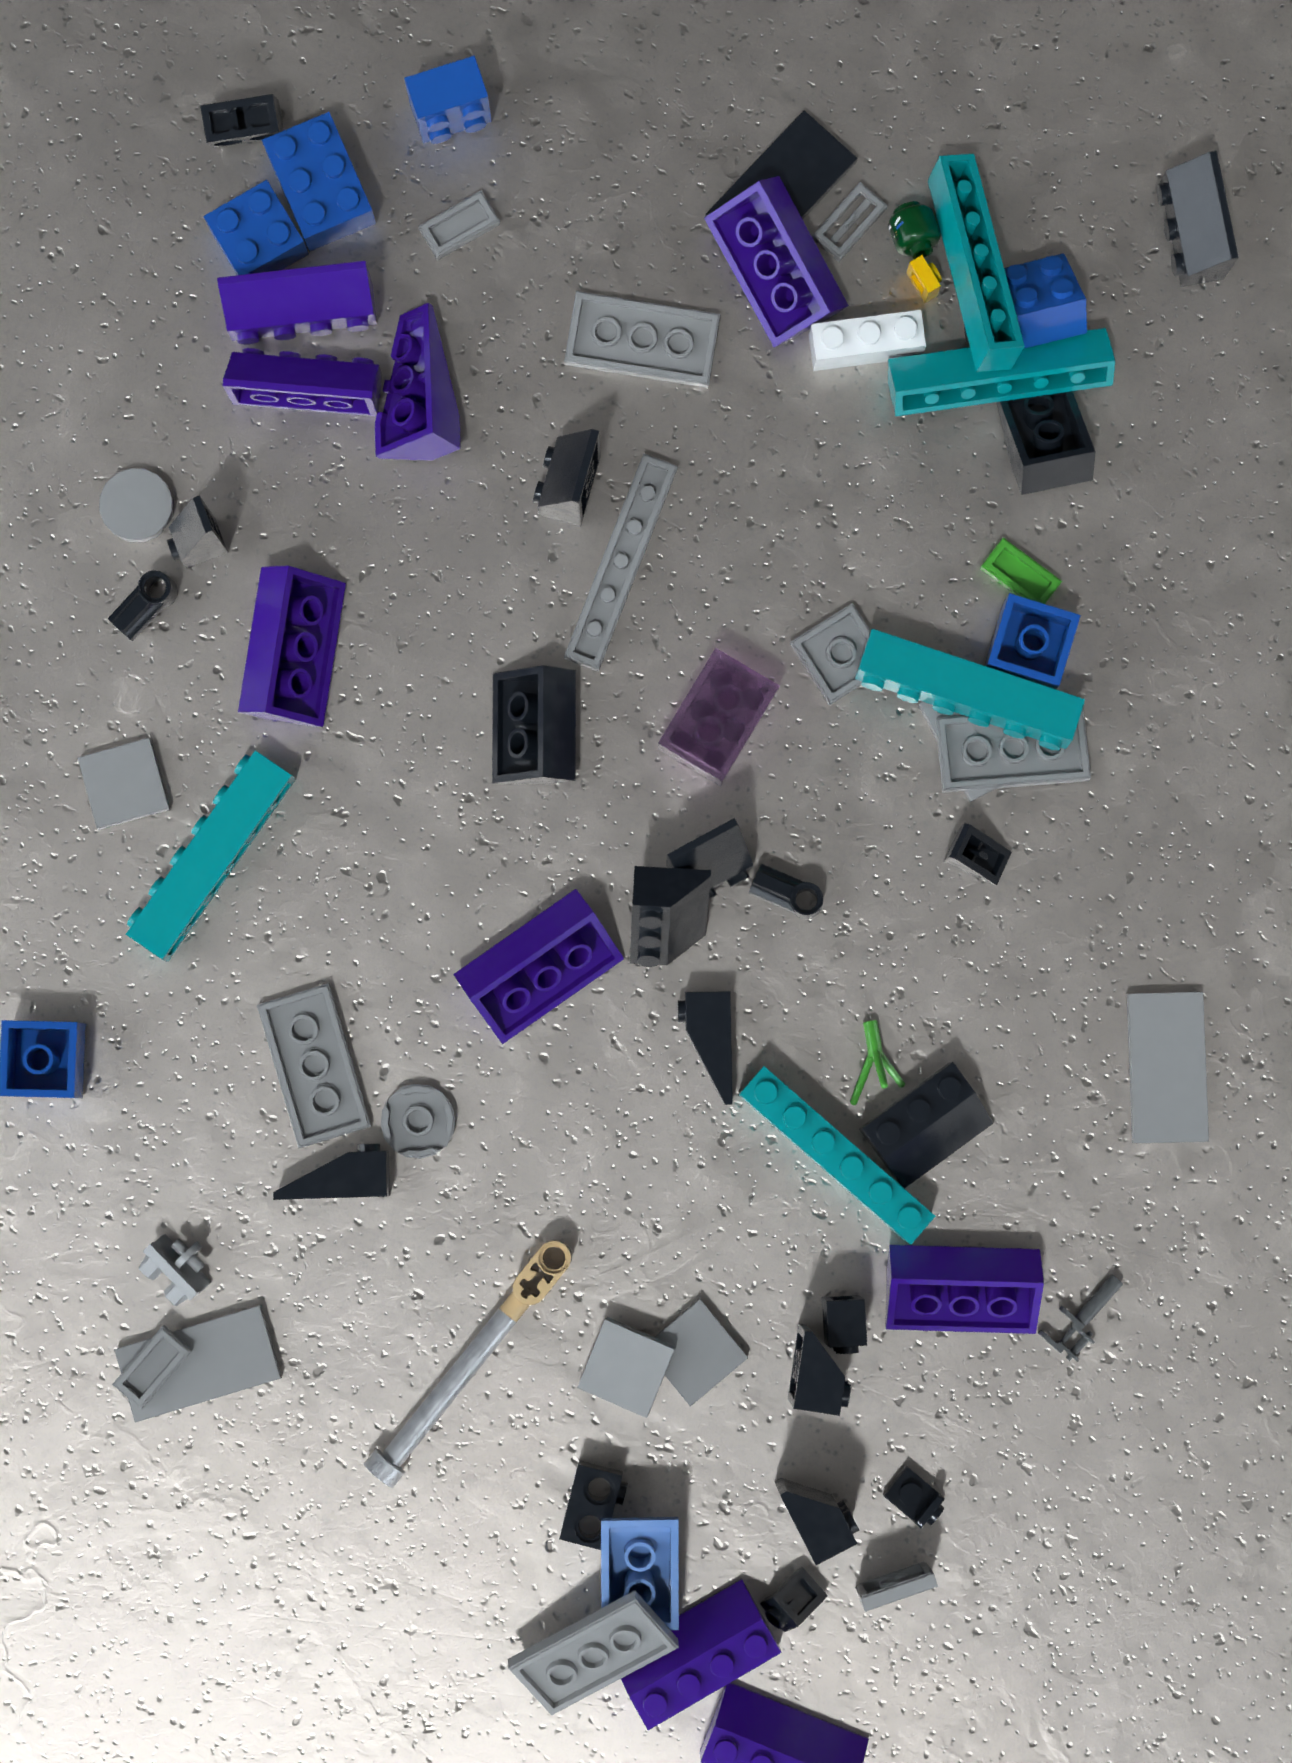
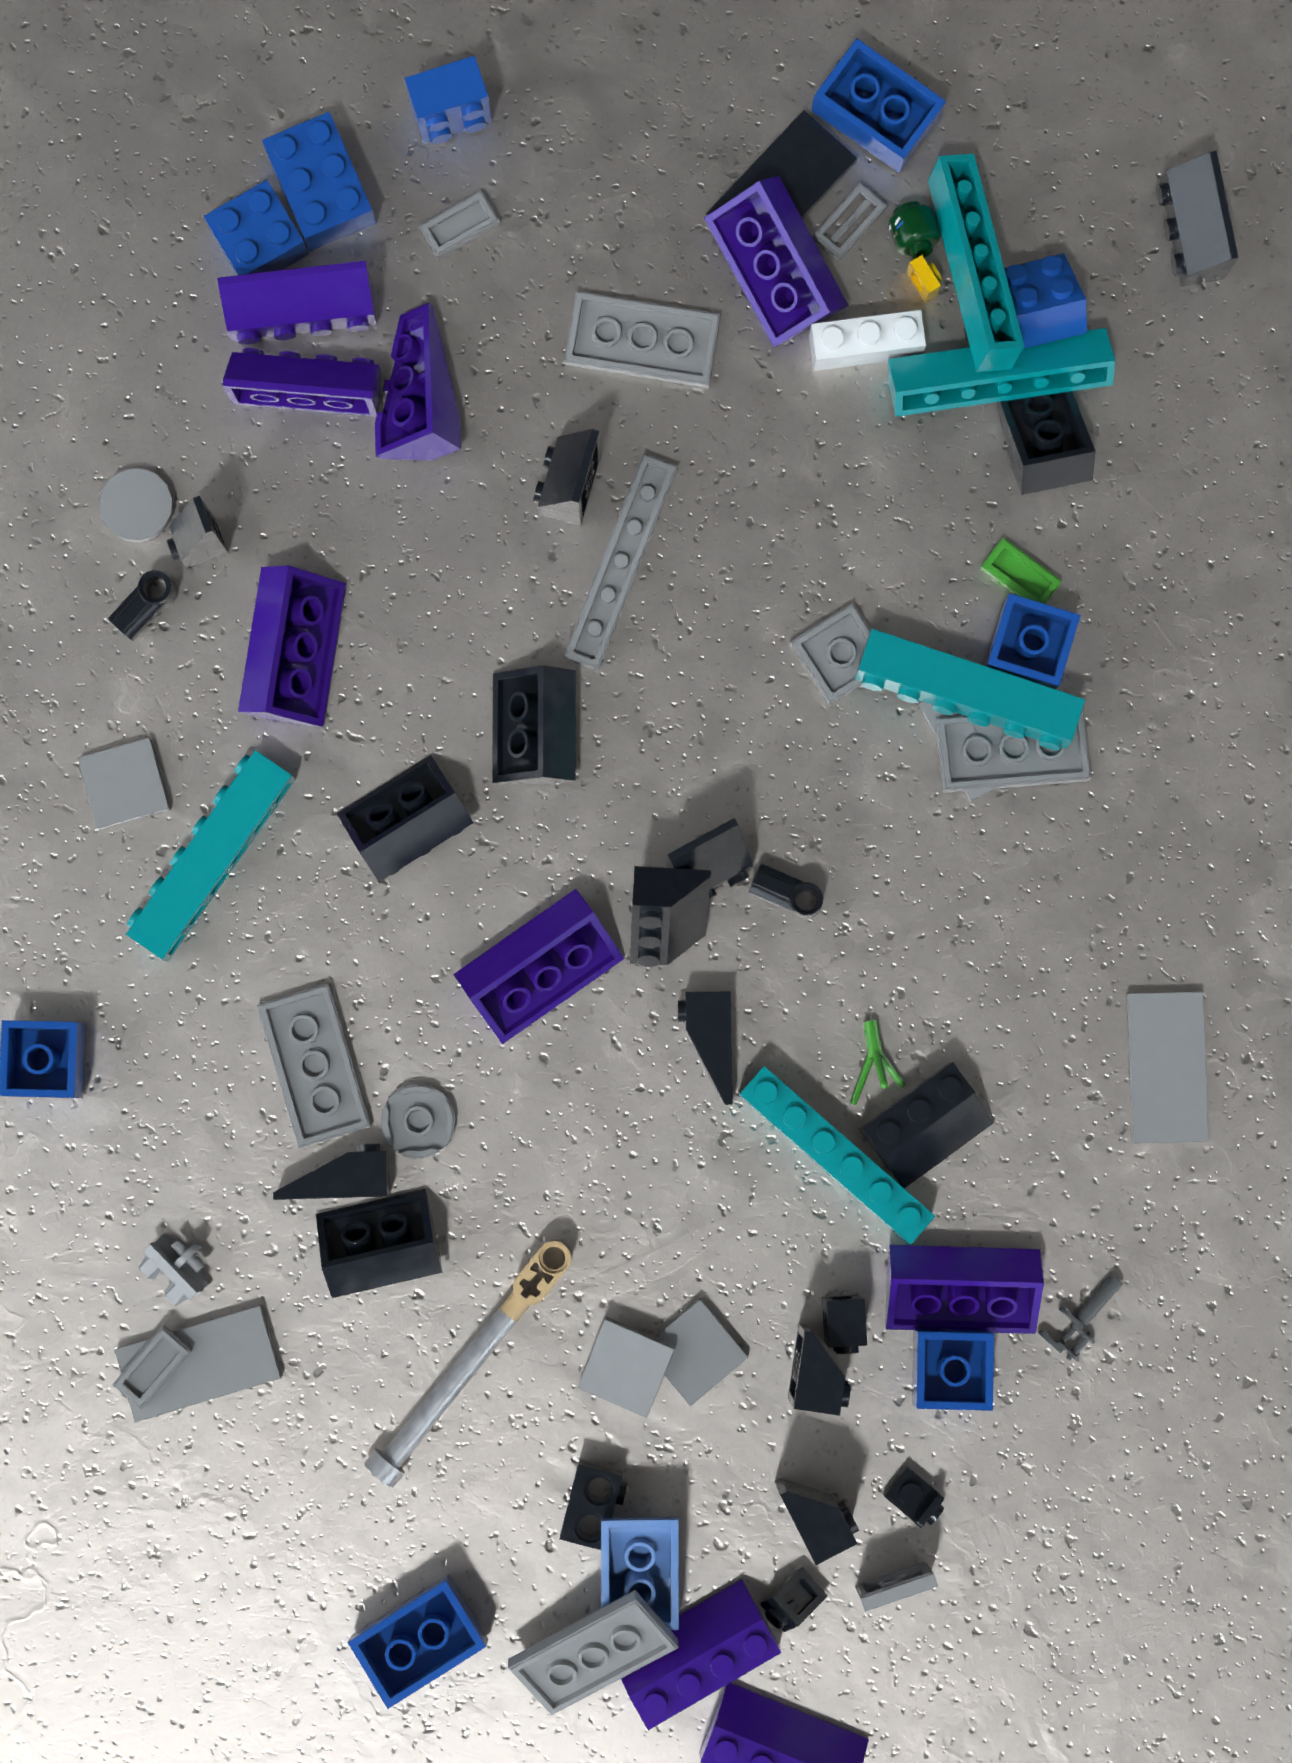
(241, 120): black brick -> none
(378, 1243): none -> black slope
(405, 818): none -> black slope
(418, 1641): none -> blue brick
(718, 717): clear purple brick -> none
(878, 105): none -> blue brick
(953, 1369): none -> blue brick
(978, 854): black slope -> none

